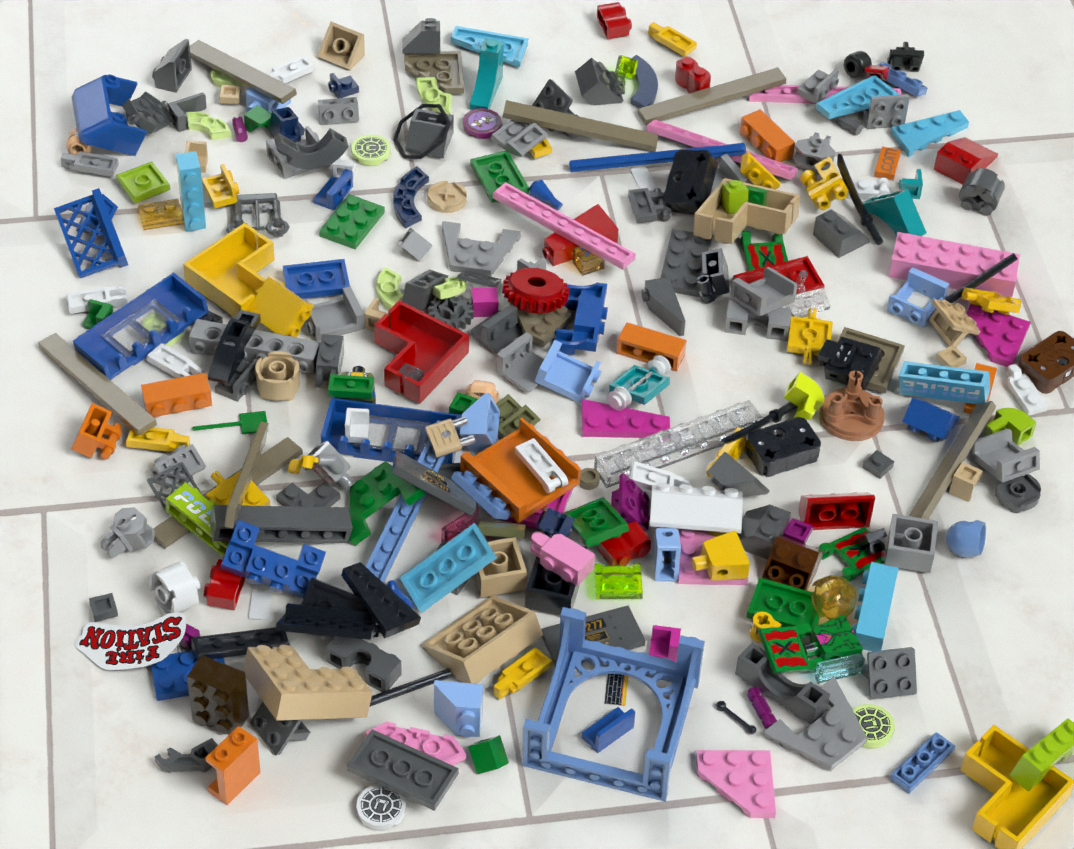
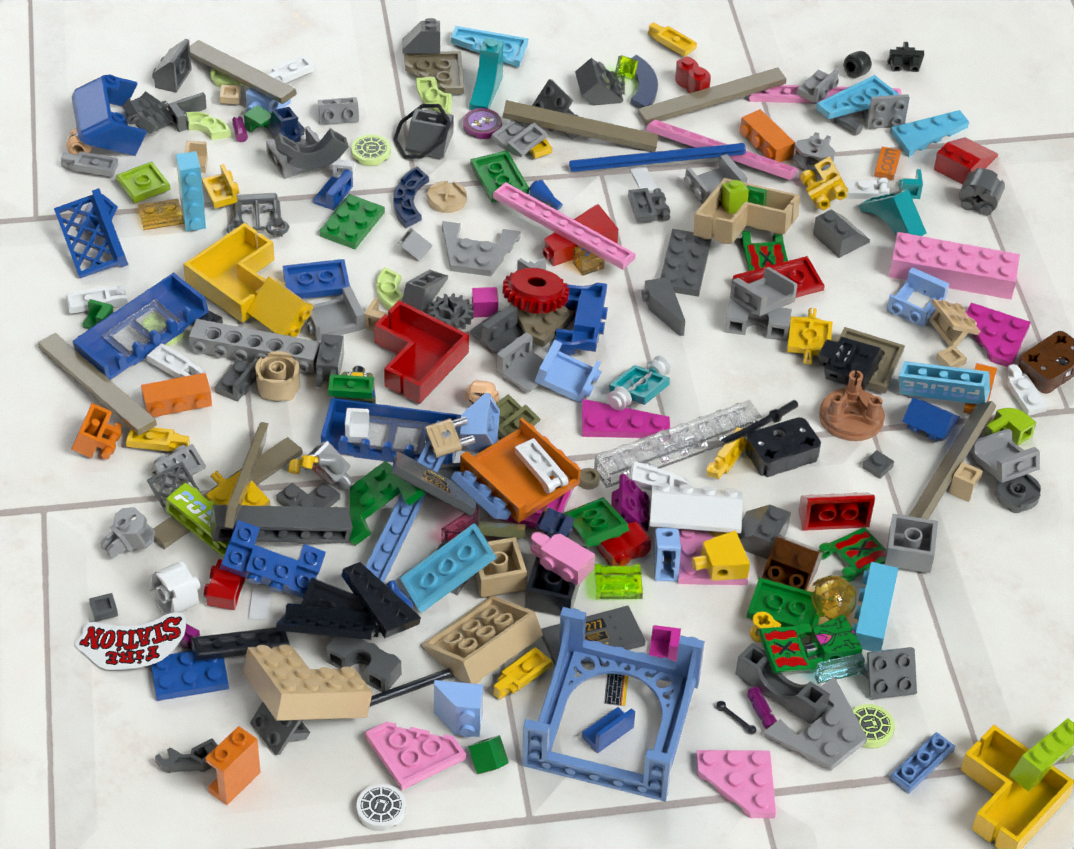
(218, 695): dark brown piece -> none
(231, 346): black slope -> none
(248, 421): green piece -> none
(342, 46): tan slope -> none
(342, 87): dark blue bracket -> none
(403, 769): dark grey plate -> none
(412, 372): clear light blue tile -> none
(450, 288): yellowish green tile -> none
(461, 403): green panel -> none
(479, 278): dark grey window -> none
(613, 20): red brick -> none
(645, 344): orange brick -> none
(690, 180): black axle -> none
(715, 276): black hinge -> none
(731, 474): dark grey slope -> none
(757, 172): yellow bracket -> none
(798, 531): magenta plate -> none
(804, 394): neon yellow brick -> none
(806, 300): clear plate -> none
(866, 219): black sword -> none
(872, 539): black tile -> none
(879, 71): red slope -> none
(901, 80): medium blue tile -> none
(966, 538): medium blue helmet -> none
(983, 277): black bar -> none
(992, 301): yellow plate -> none

